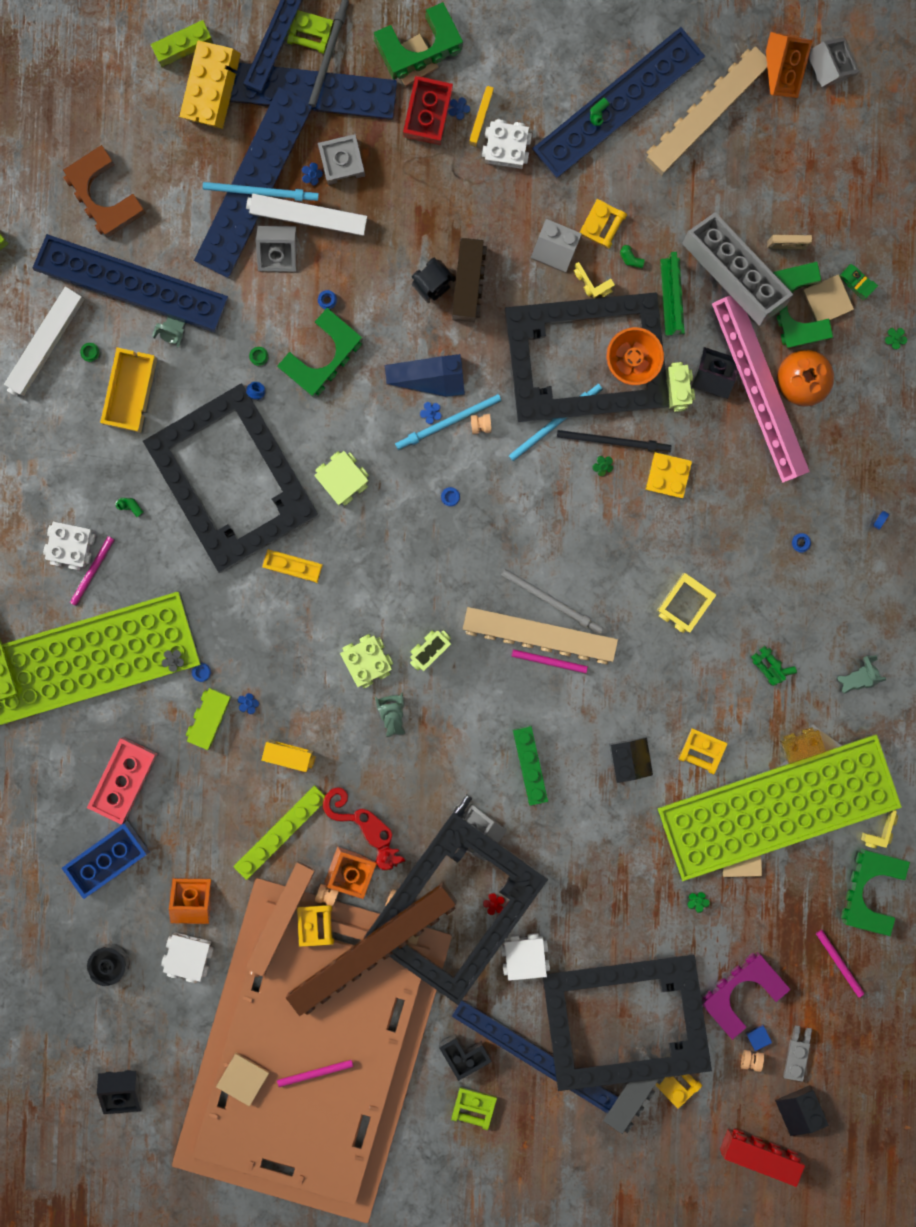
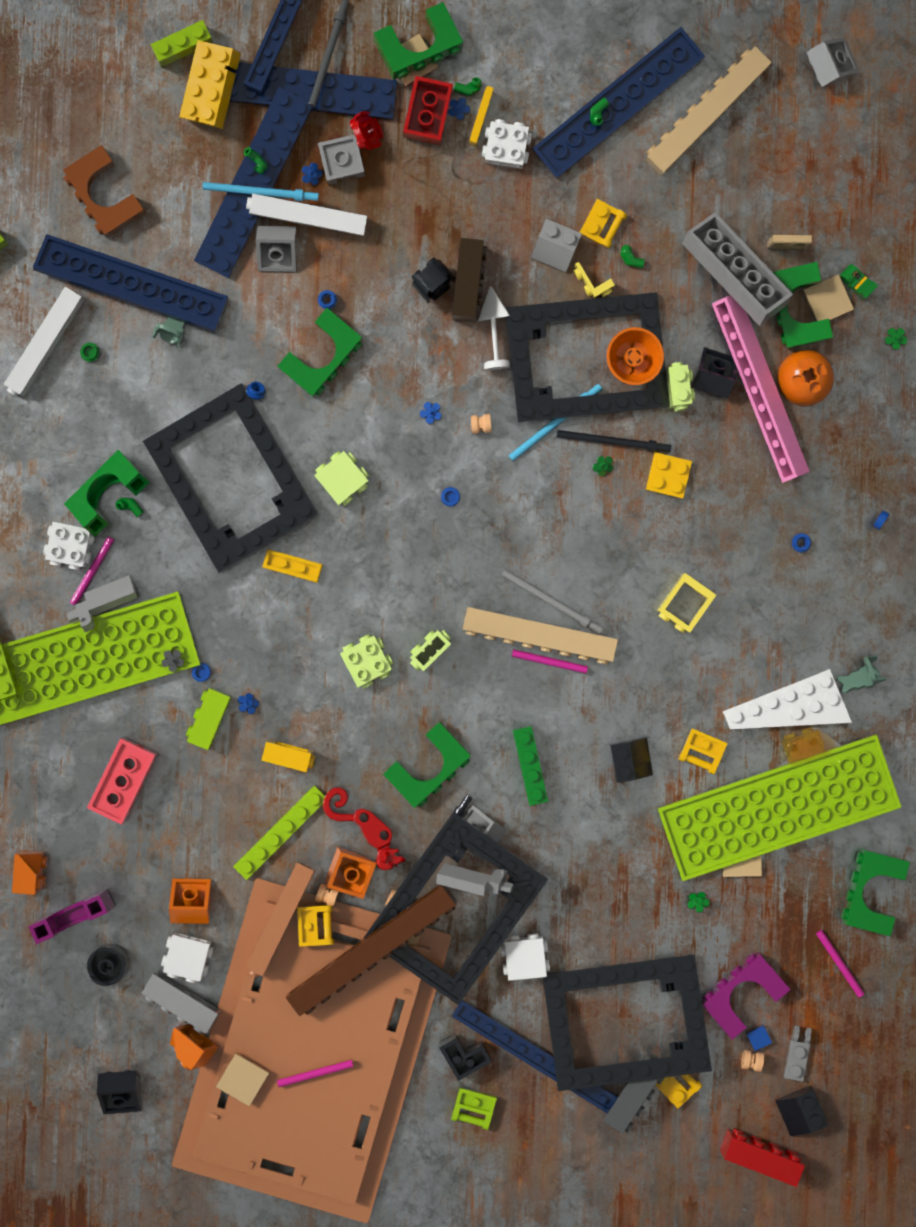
(29, 872): none -> orange slope
(60, 920): none -> magenta arch
(84, 501): none -> green arch
(101, 600): none -> light grey piece
(105, 860): blue brick -> none
(128, 390): yellow piece -> none
(181, 1002): none -> light grey brick
(192, 1047): none -> orange slope
(256, 157): none -> green arm
(258, 356): green plate -> none
(313, 26): lime plate -> none
(366, 131): none -> red plate
(392, 713): sand green hair -> none
(414, 438): medium azure bar -> none
(417, 790): none -> green arch
(431, 375): dark blue wedge -> none
(469, 89): none -> green arm
(473, 881): none -> light grey piece
(492, 310): none -> white piece
(494, 904): red plant -> none
(672, 295): green fence -> none
(775, 673): green piece -> none
(786, 63): orange slope -> none
(802, 703): none -> white wing
(873, 841): light yellow bracket -> none

